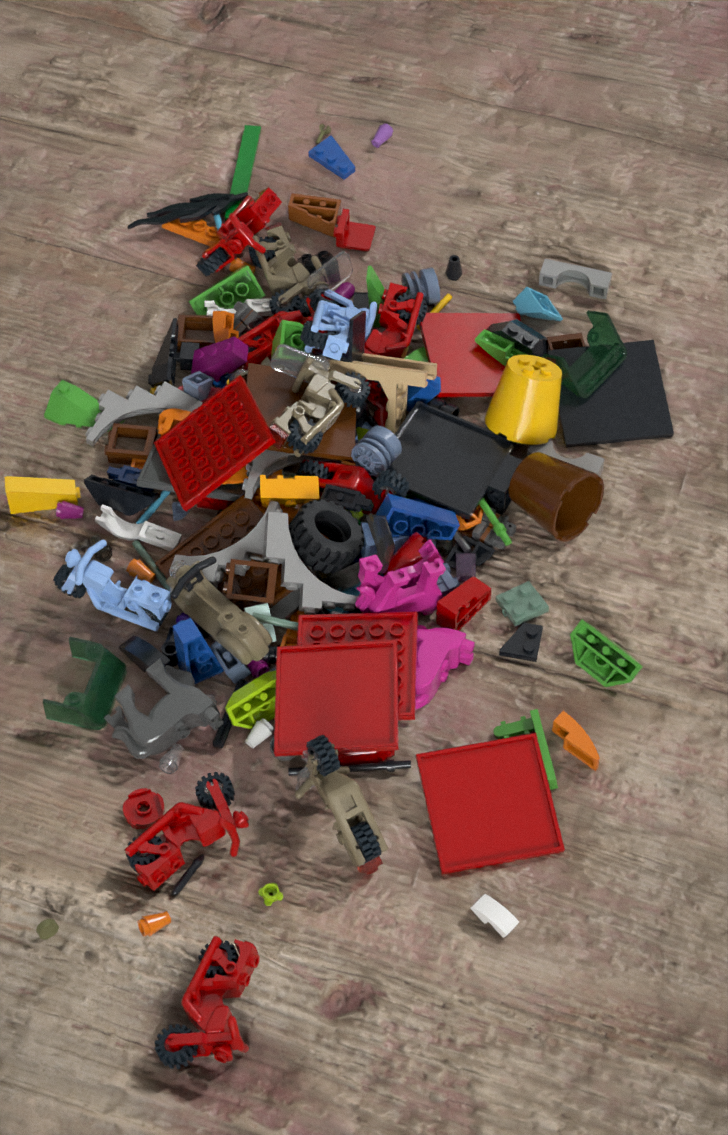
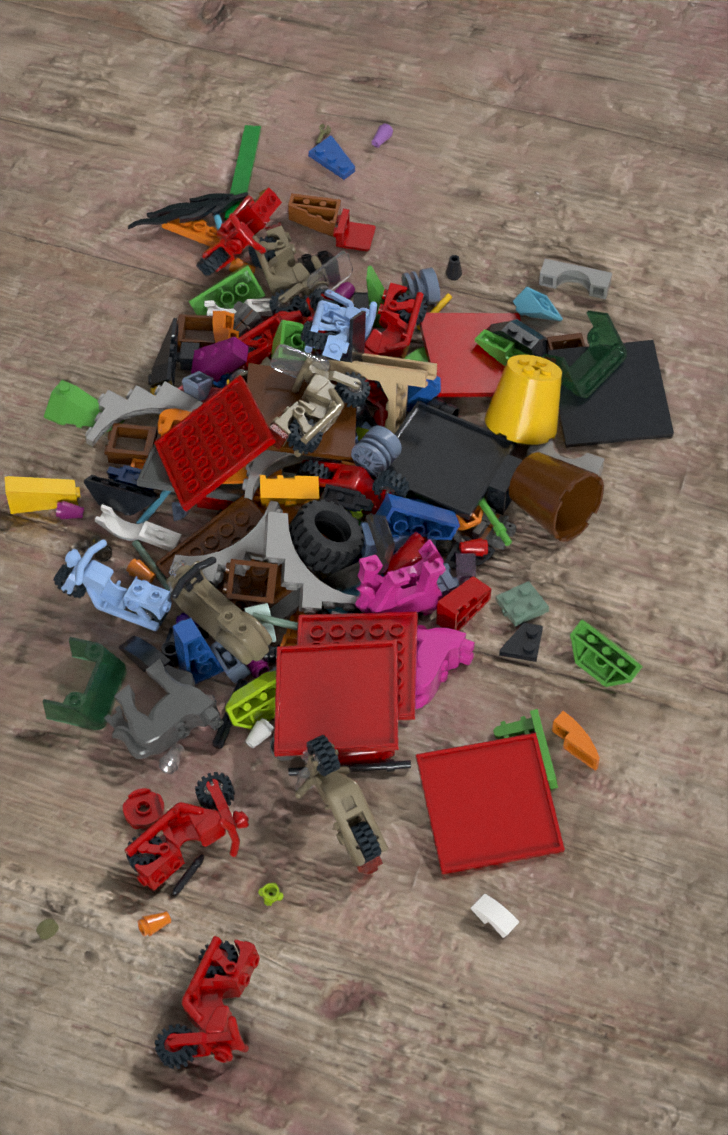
(476, 546): none -> red cone

